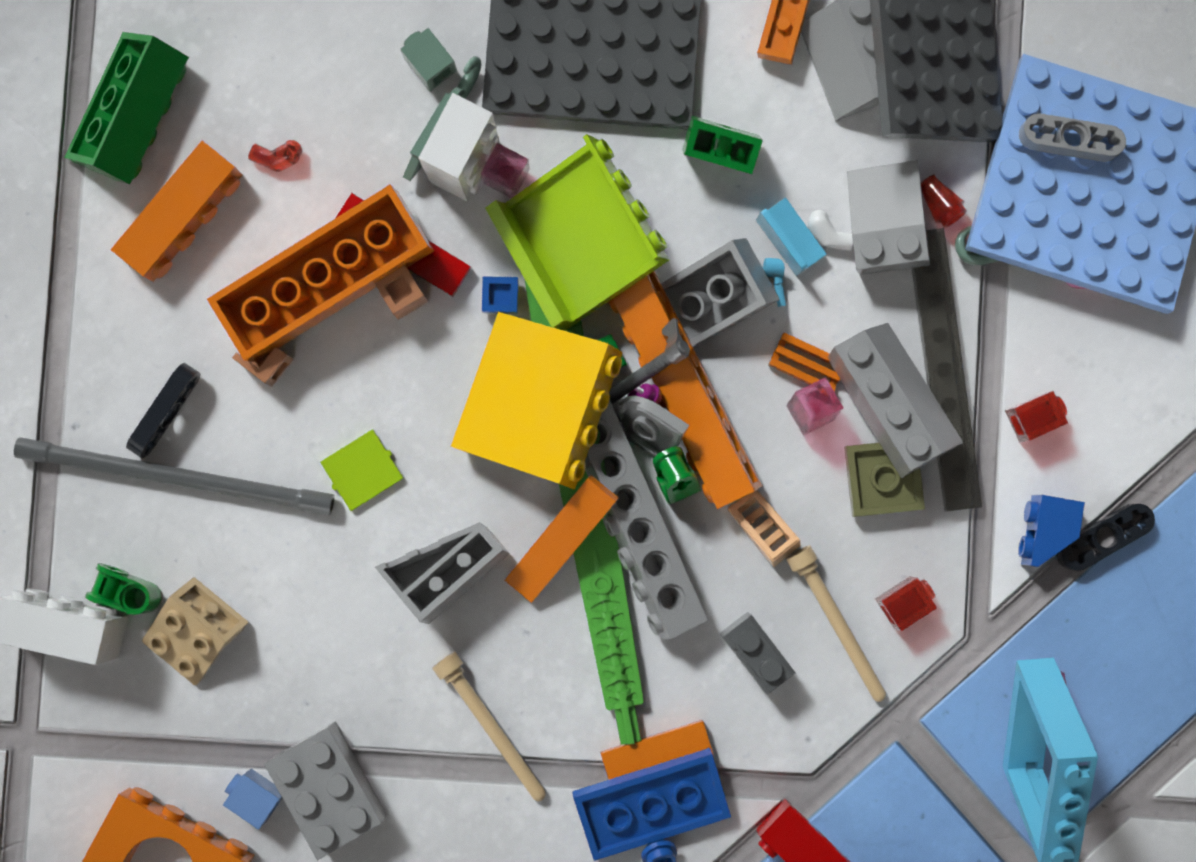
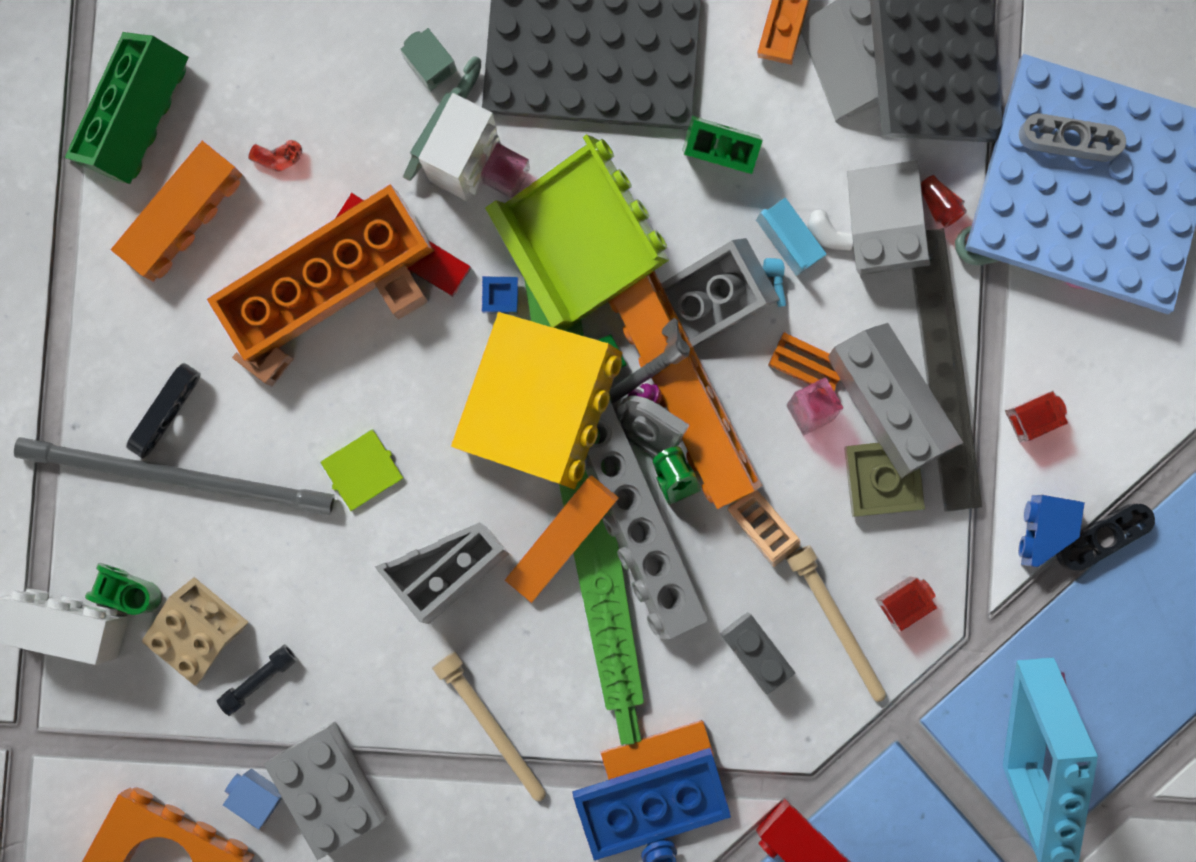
(234, 699): none -> black bar

